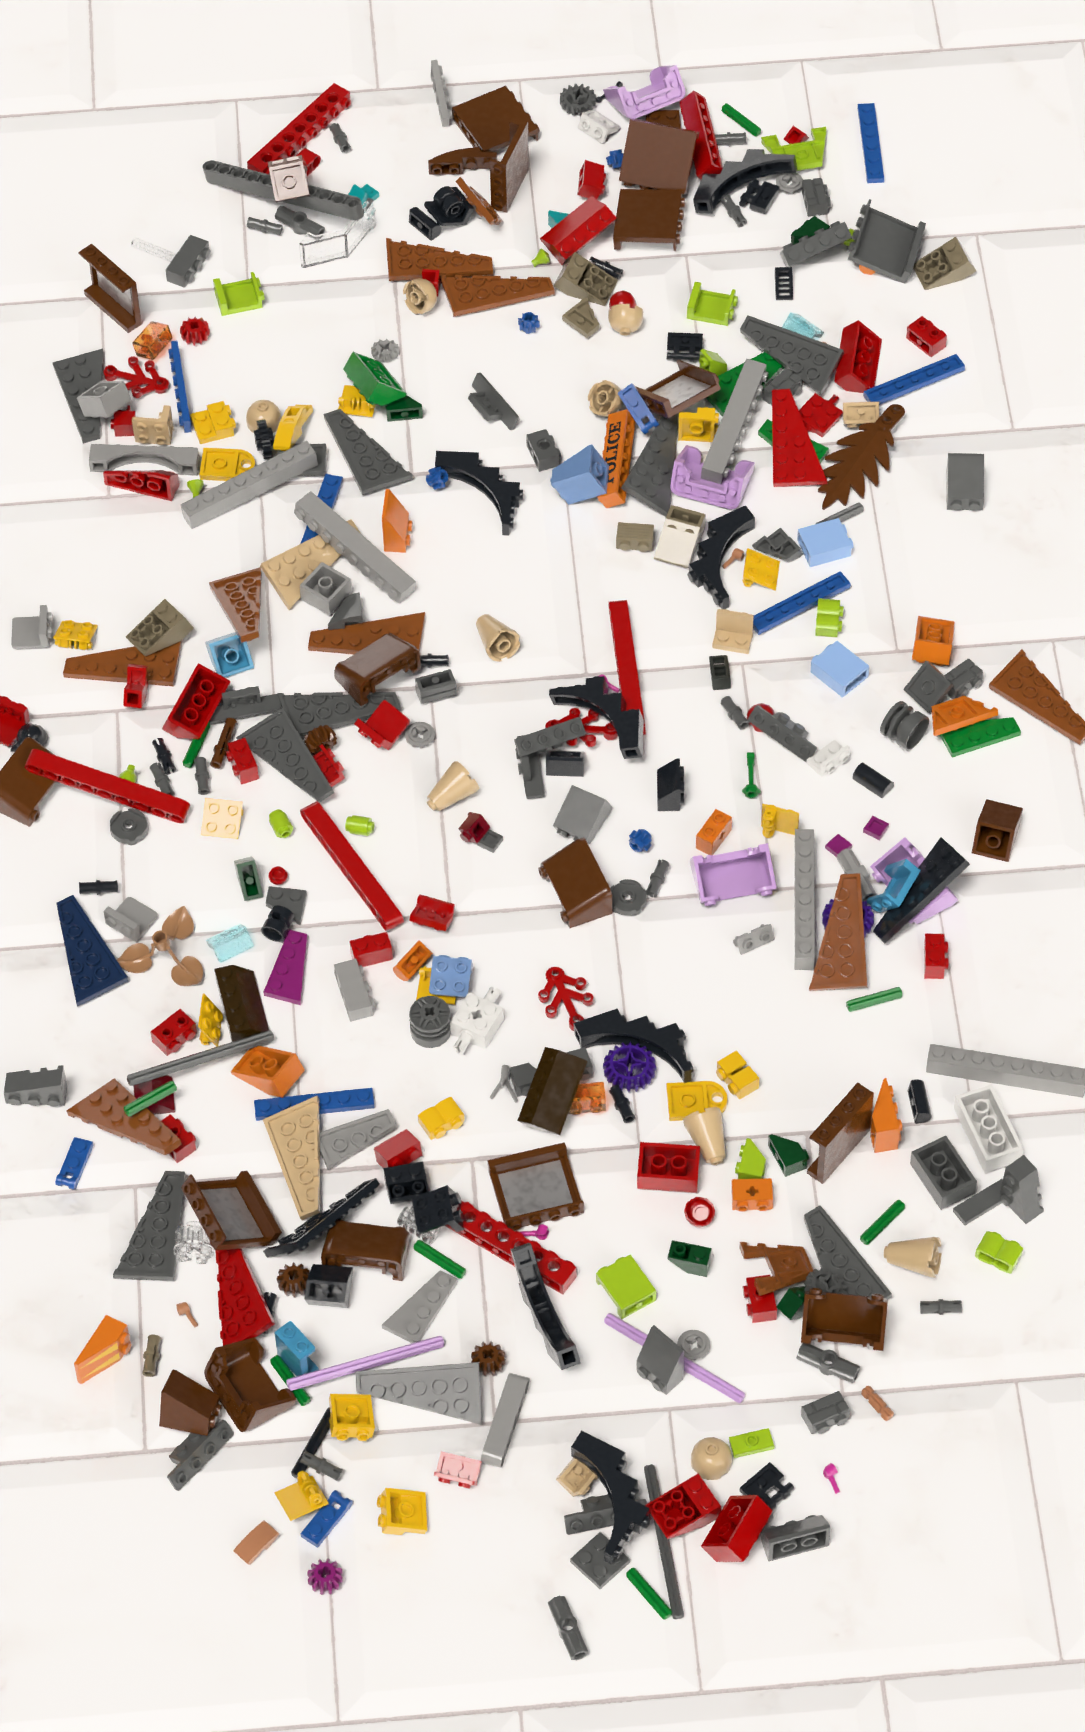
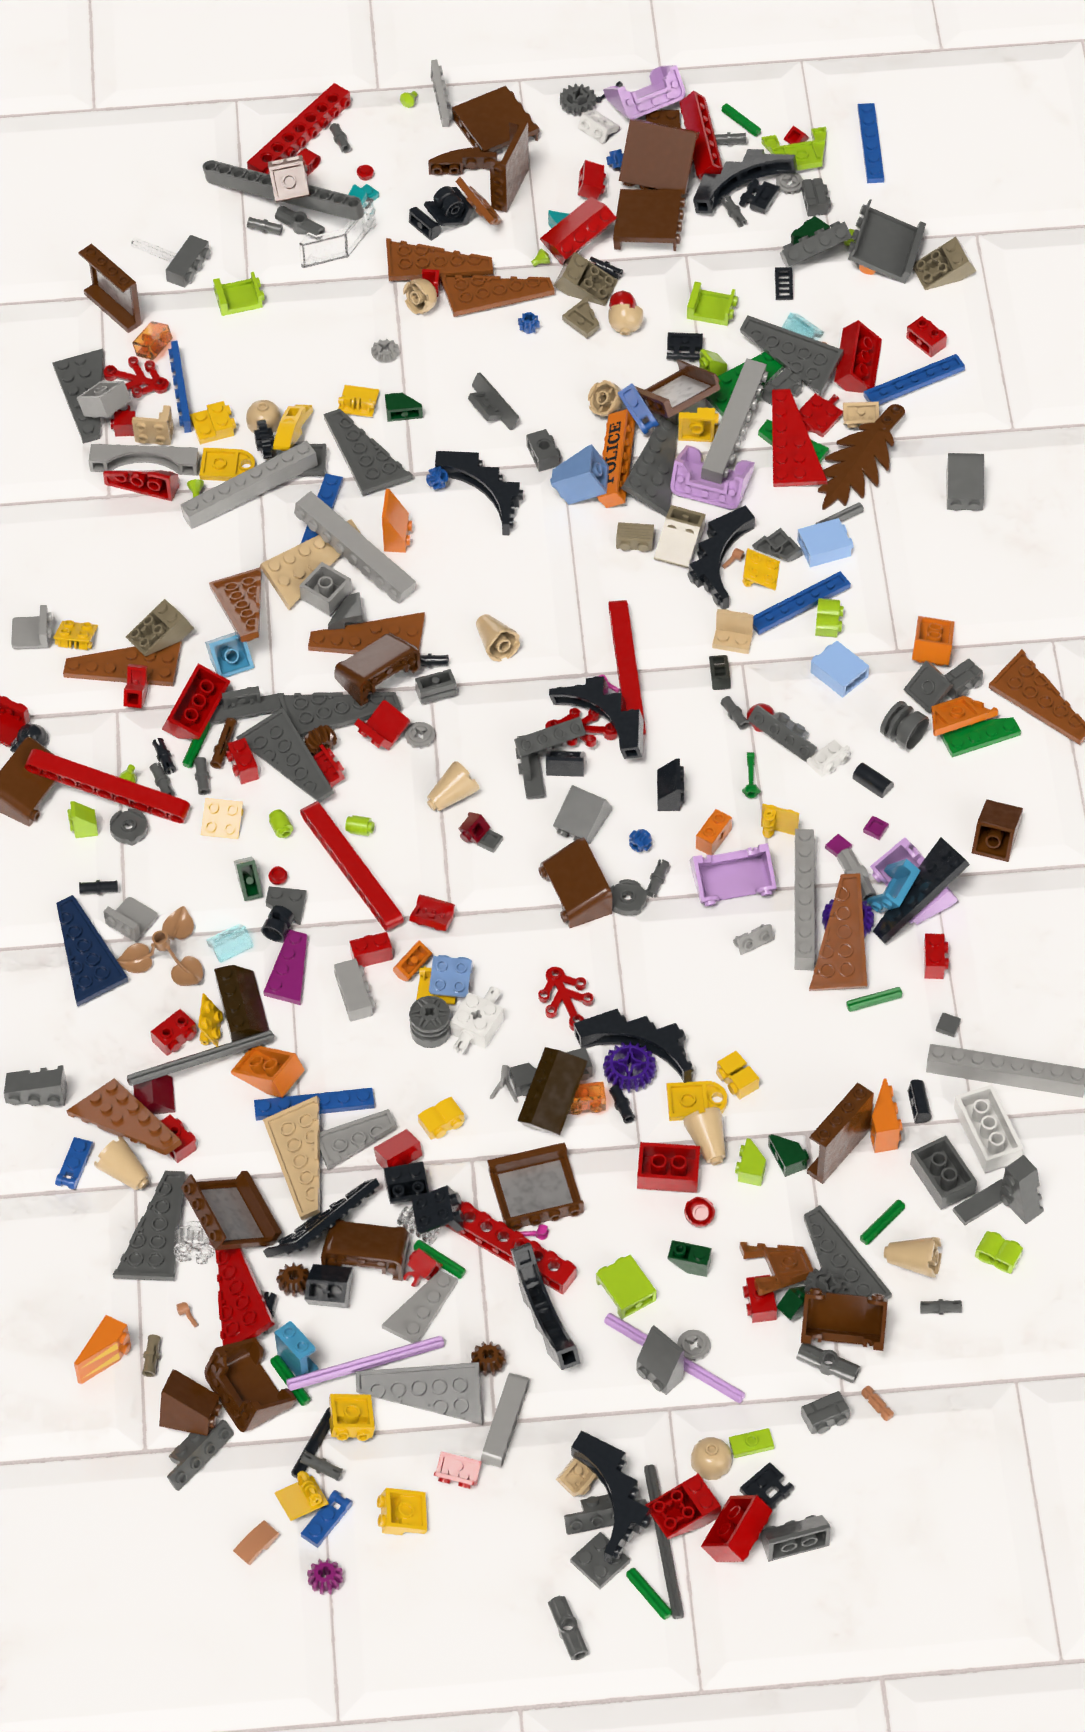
(82, 820): none -> lime slope
(122, 1164): none -> tan cone
(150, 1098): green axle -> none
(194, 331): red gear -> none
(365, 172): none -> red plate
(373, 380): green slope -> none
(408, 99): none -> lime rock
(423, 1266): none -> red brick
(752, 1194): orange brick -> none
(828, 1473): dark pink hand -> none
(948, 1024): none -> dark grey tile

